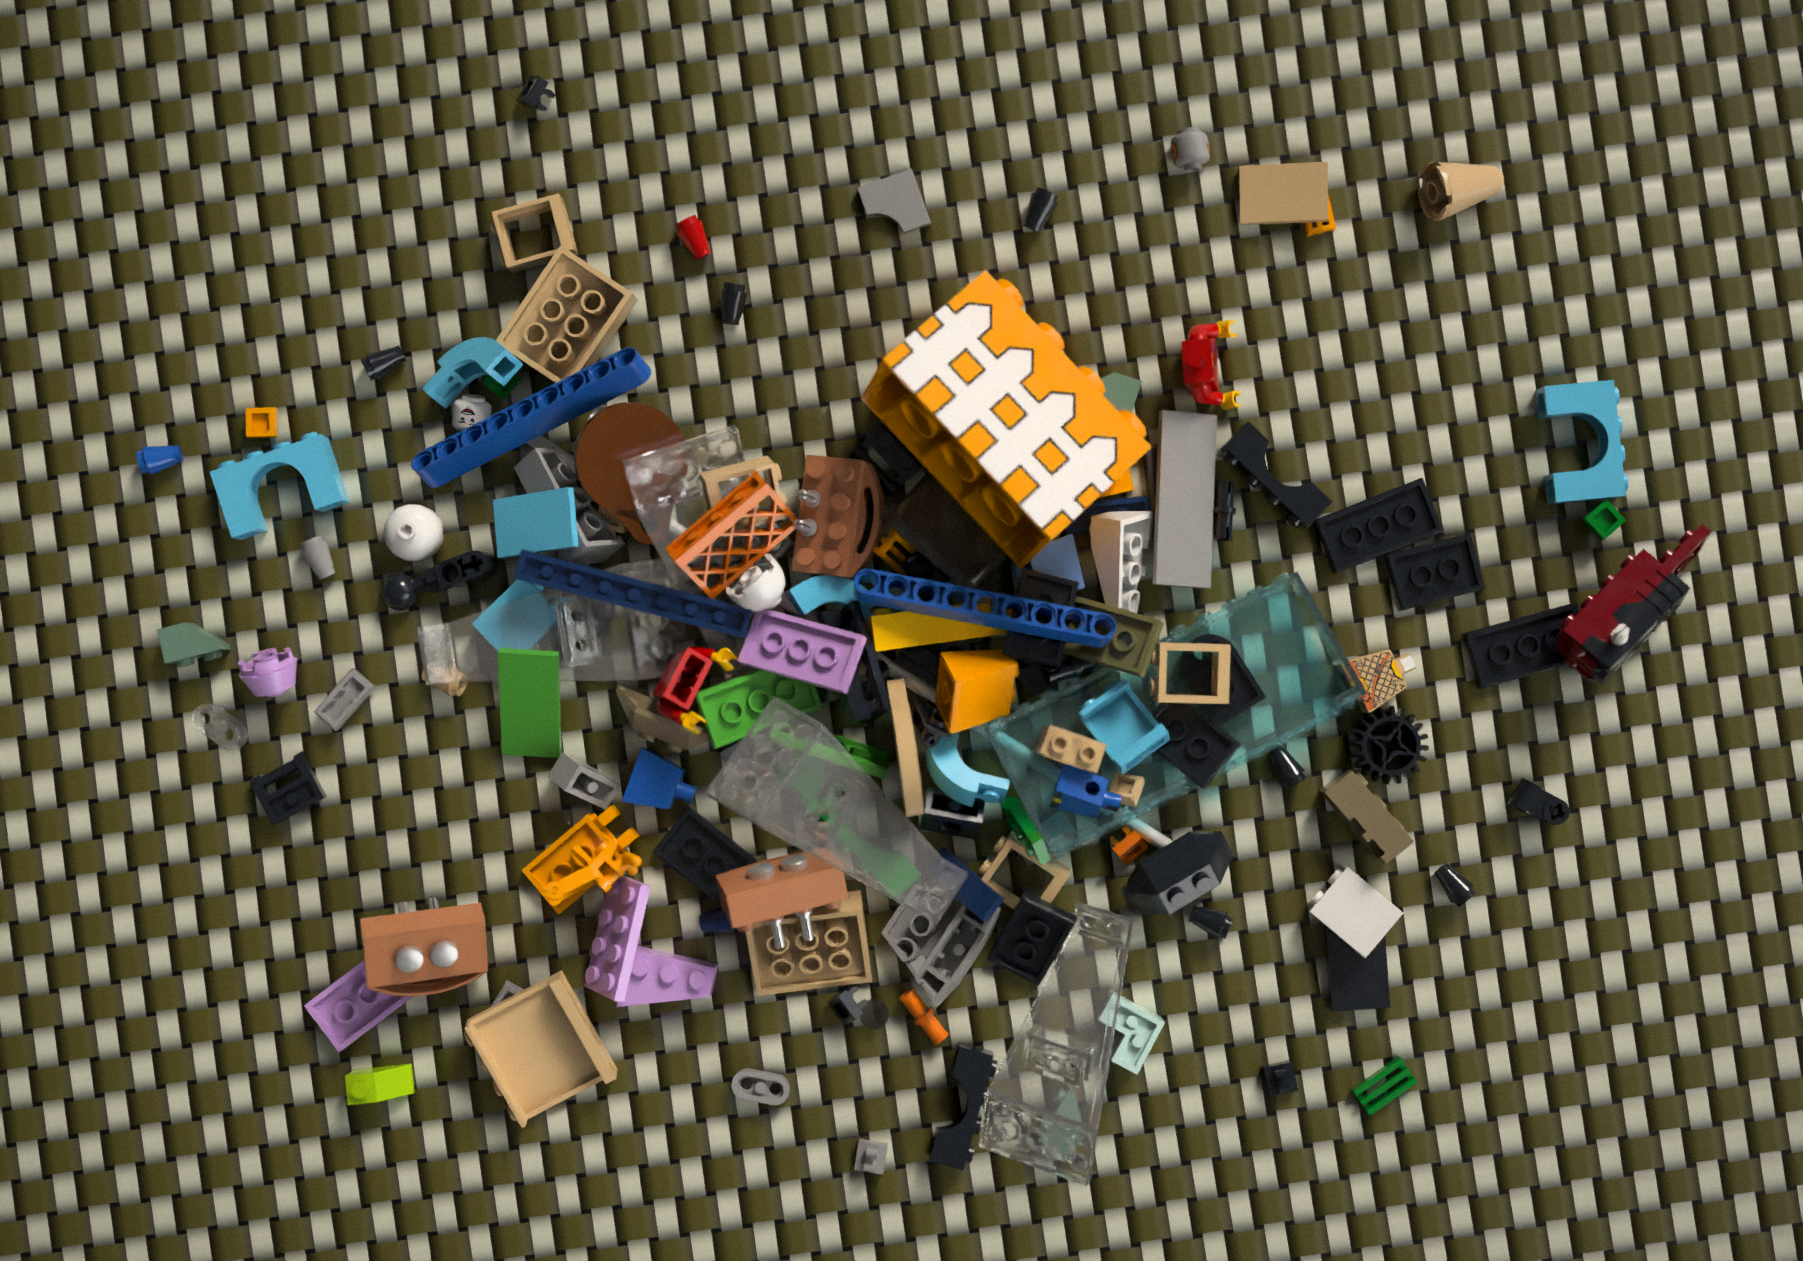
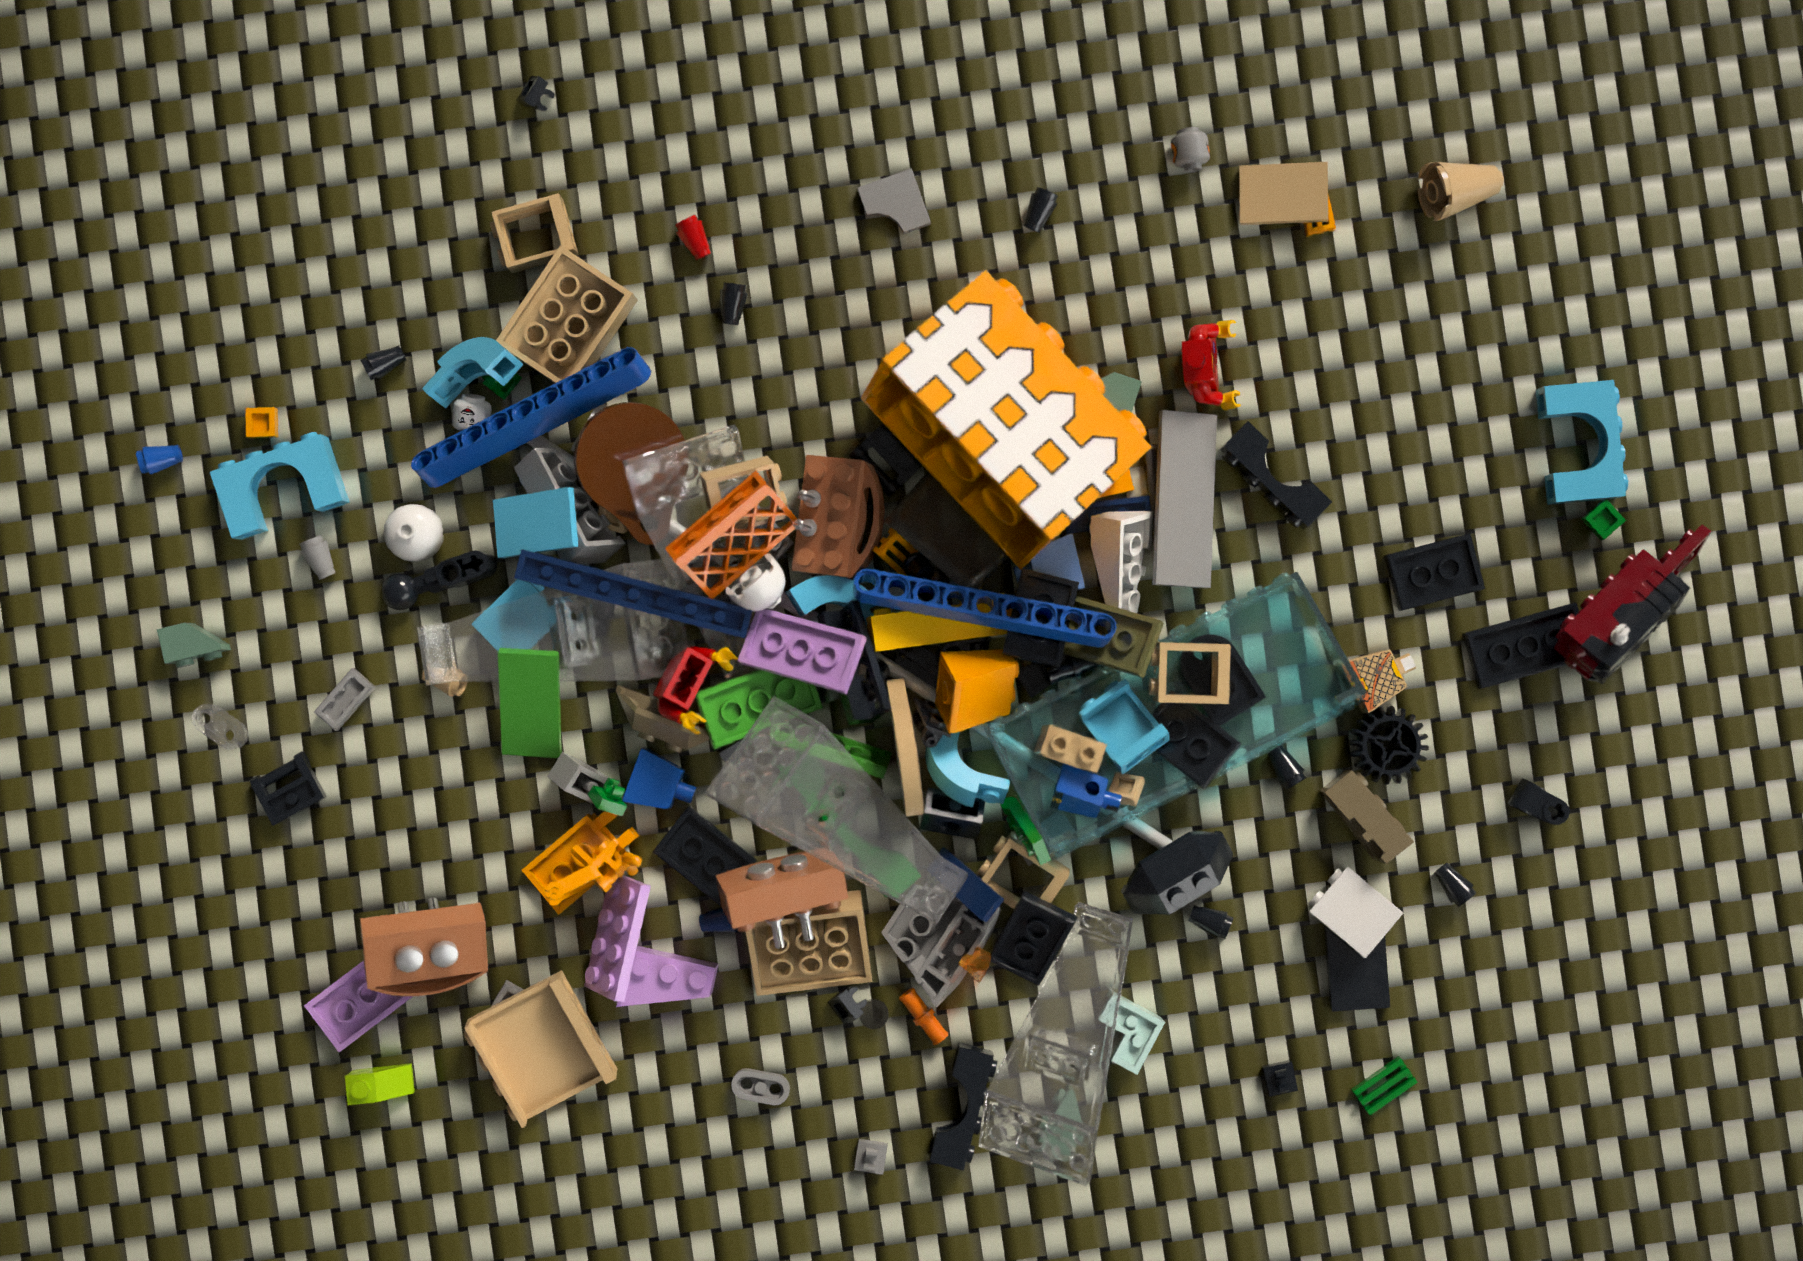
(269, 672): lavender cone -> none
(609, 797): none -> green tile
(977, 964): none -> clear orange tile
(1129, 847): orange tile -> none
(1224, 510): black pin -> none
(1378, 525): black tile -> none

